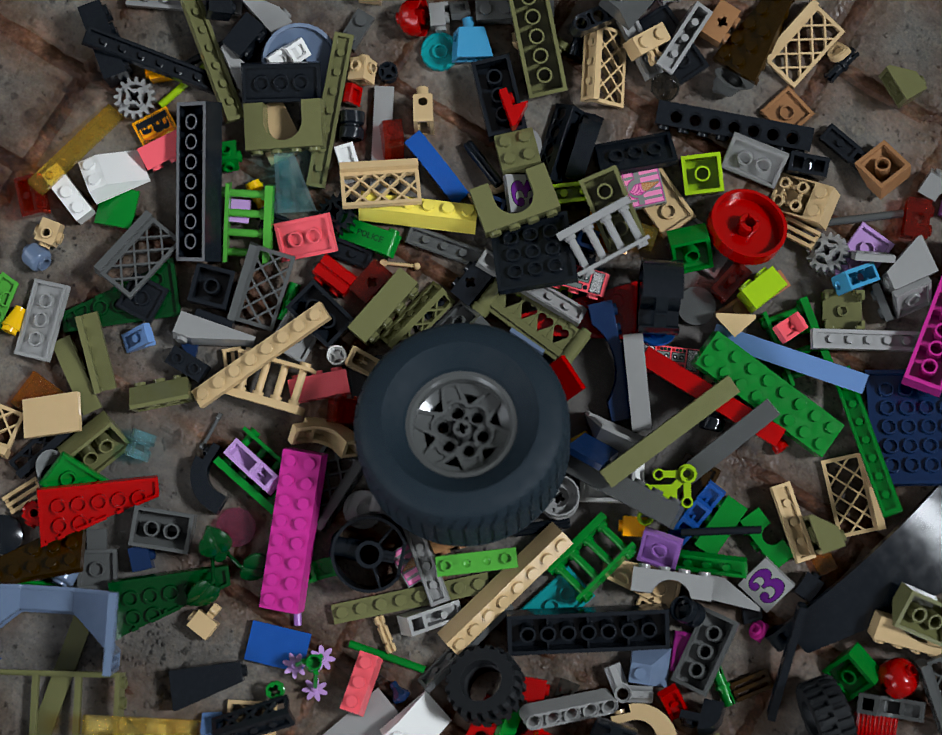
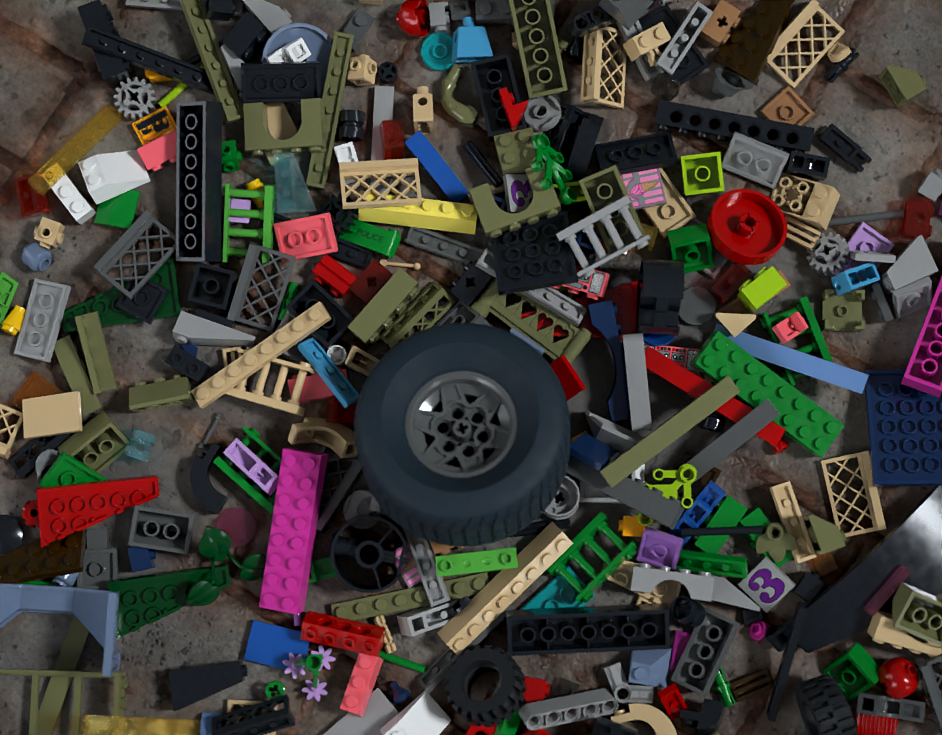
(9, 504): tan tile -> none
(138, 338): medium blue slope -> none
(203, 622): tan brick -> none
(329, 372): none -> dark azure tile
(343, 633): none -> red brick
(352, 94): red tile -> none
(459, 606): none -> black tile
(465, 115): none -> olive piece
(549, 119): none -> light grey tile
(552, 168): none -> green plant
(775, 545): none -> olive plate
(863, 340): light grey plate -> none
(870, 451): green tile -> none
(883, 169): medium nougat slope -> none
(887, 590): none -> clear pink axle

